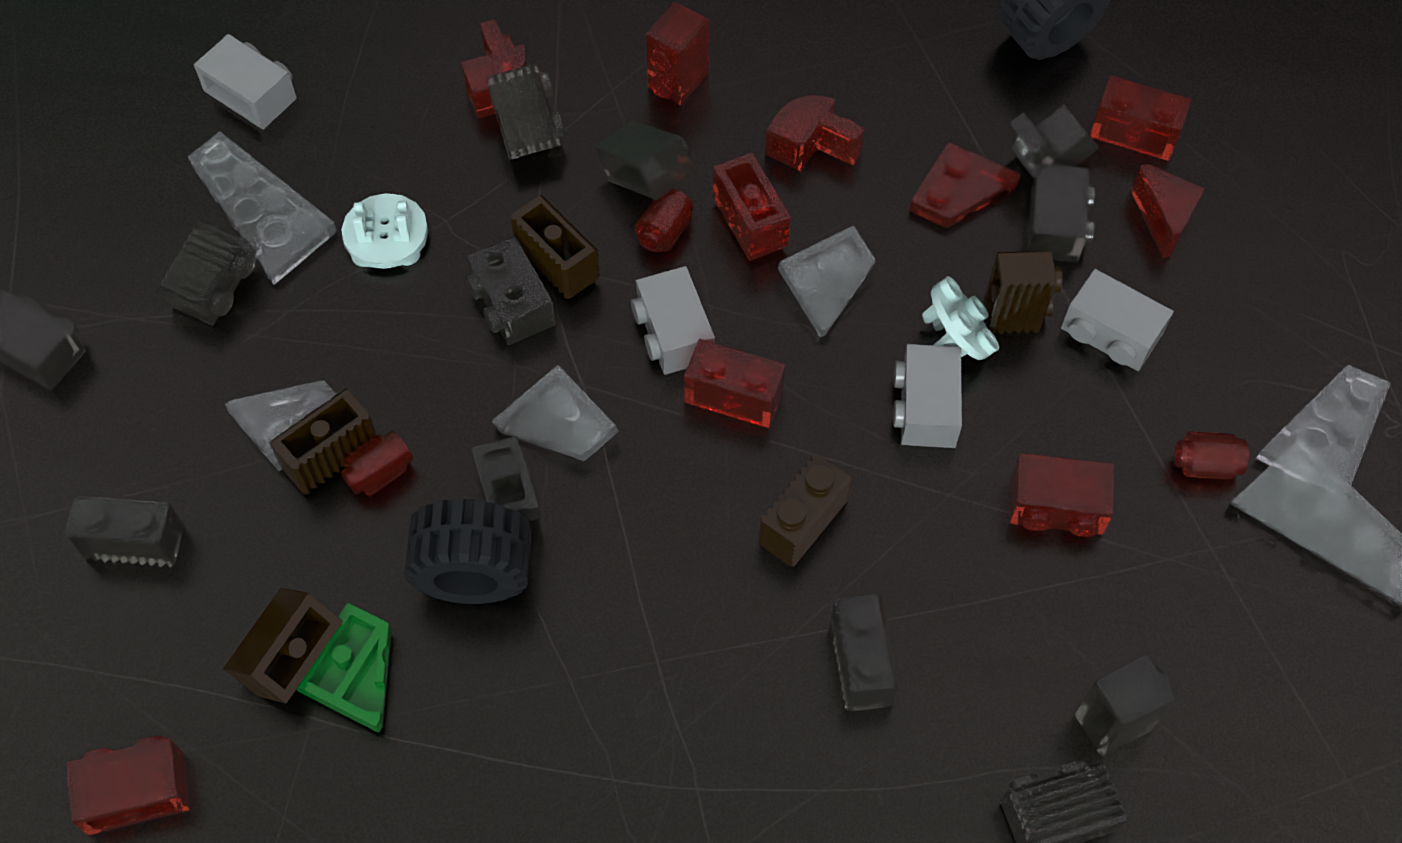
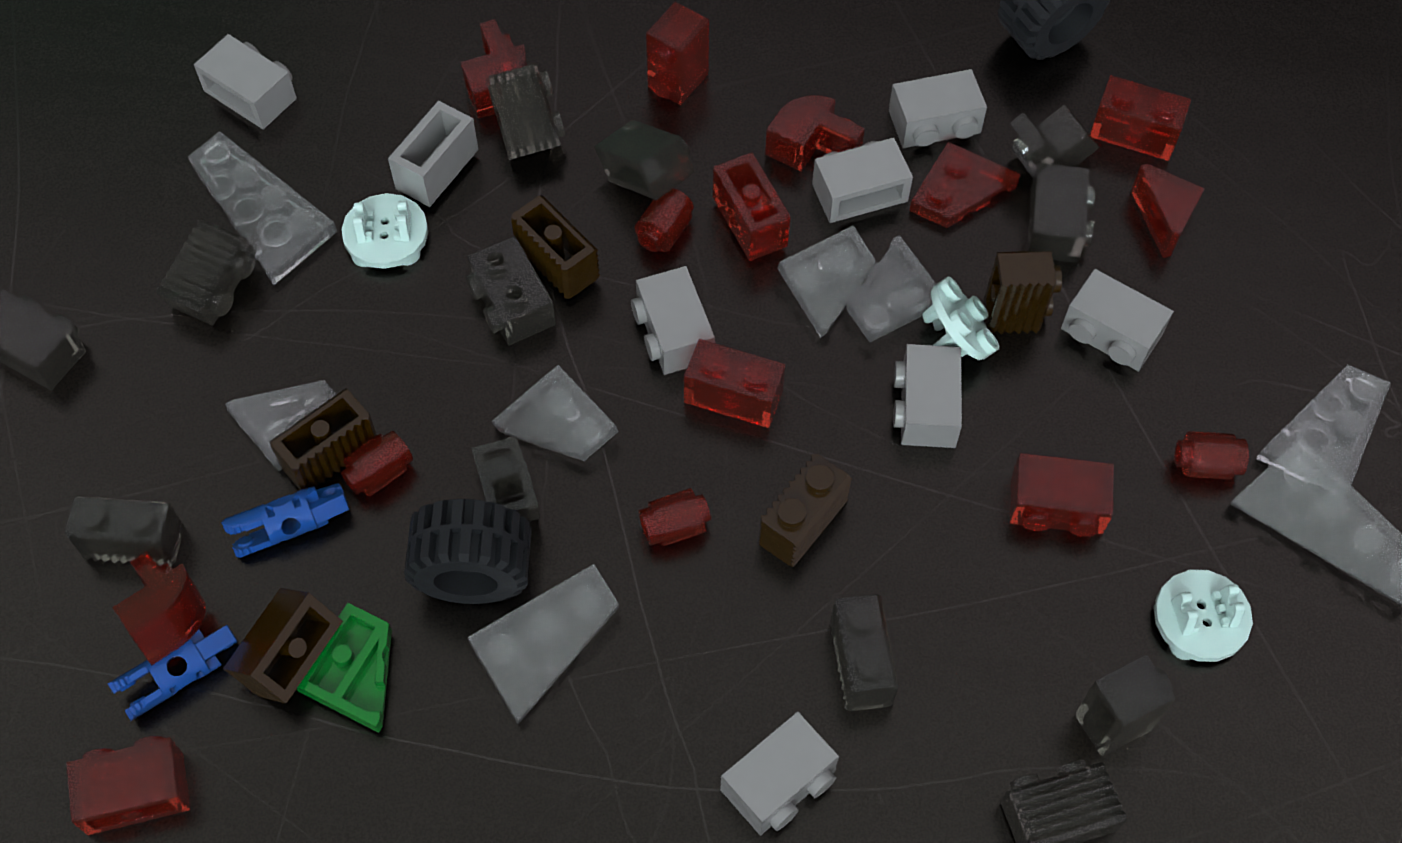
(162, 612): none -> clear red brick
(200, 658): none -> blue hinge
(285, 518): none -> blue hinge
(433, 153): none -> light grey piece
(542, 638): none -> clear wing
(674, 517): none -> clear red brick
(780, 775): none -> light grey piece
(861, 179): none -> light grey piece
(893, 293): none -> clear wing
(937, 108): none -> light grey piece
(1182, 620): none -> light aqua plate

